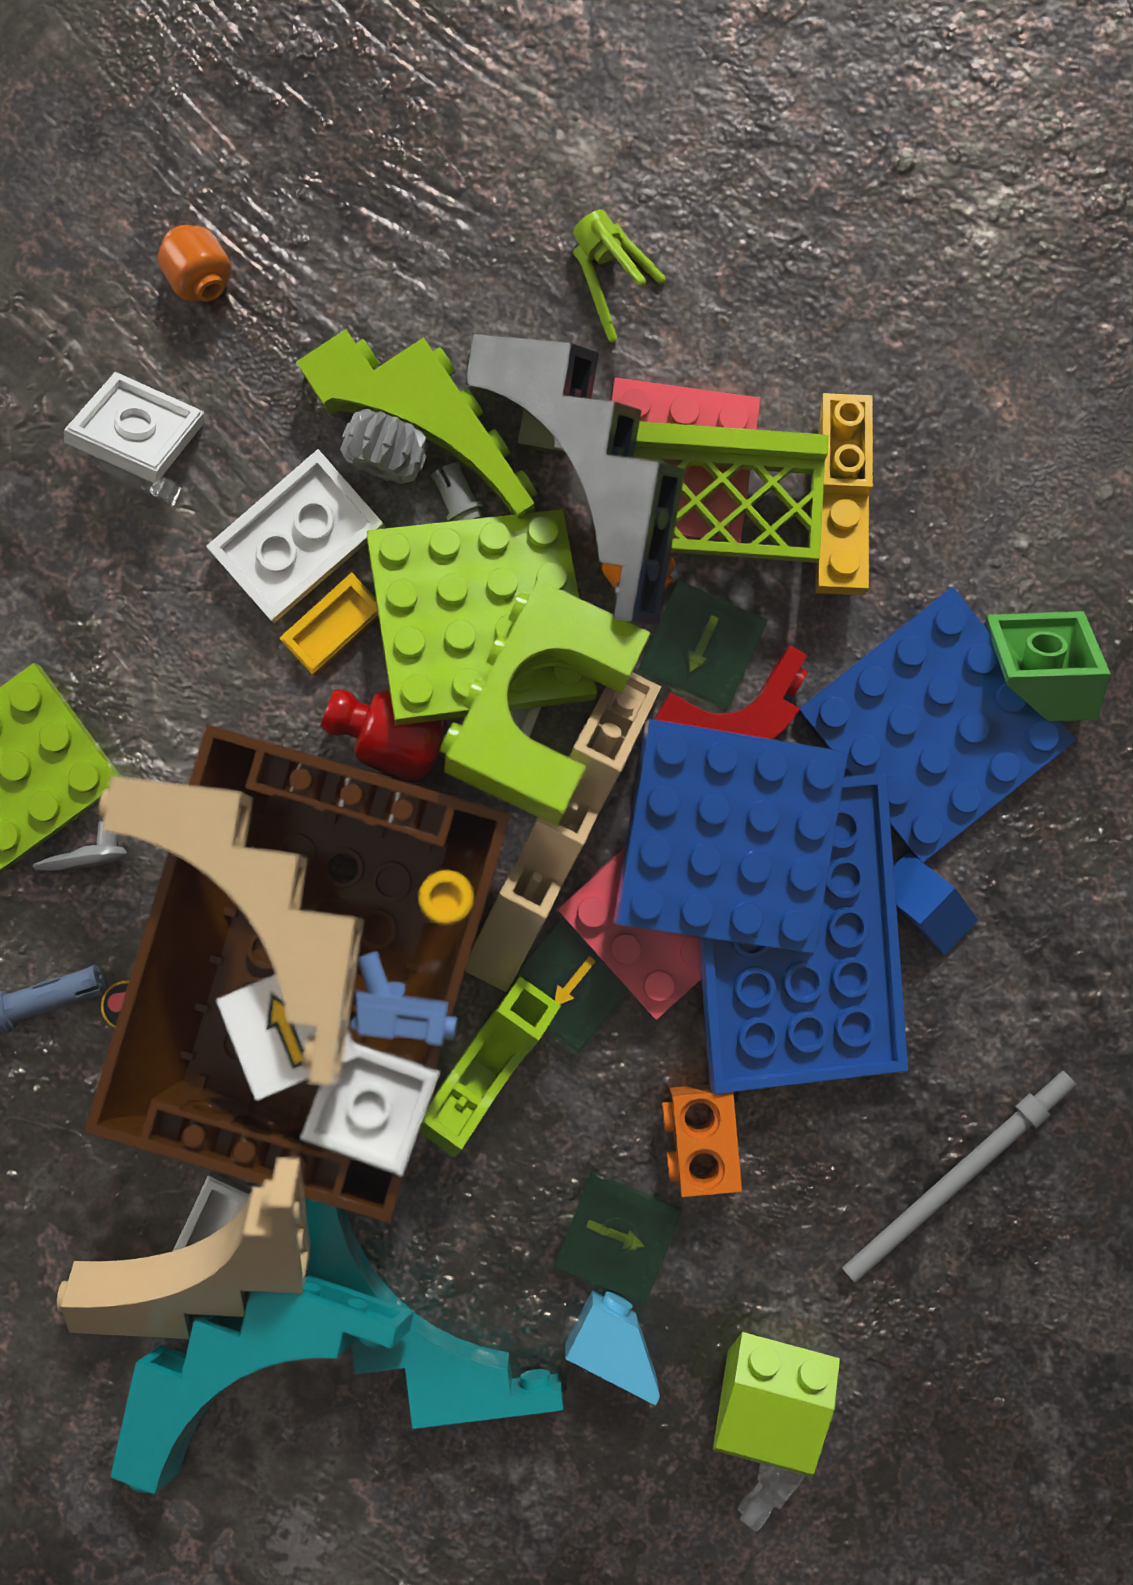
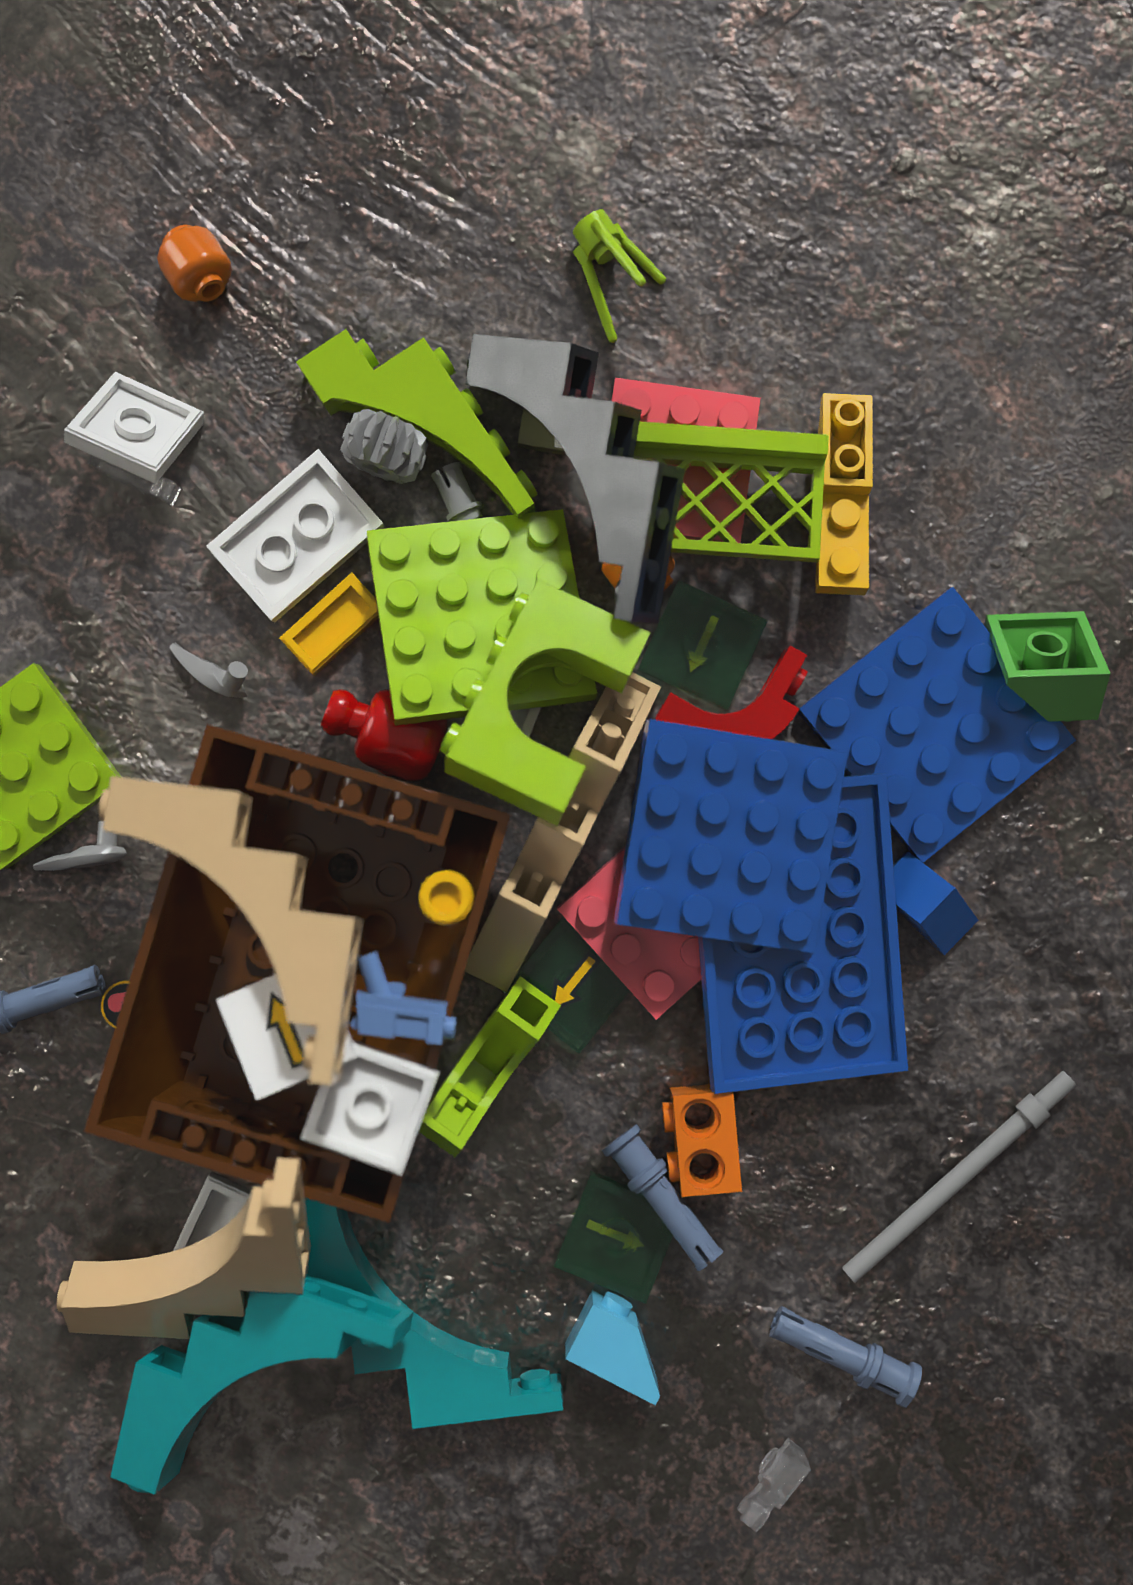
(227, 683): none -> light grey bar
(648, 1176): none -> sand blue pin
(776, 1403): lime slope -> none
(866, 1363): none -> sand blue pin

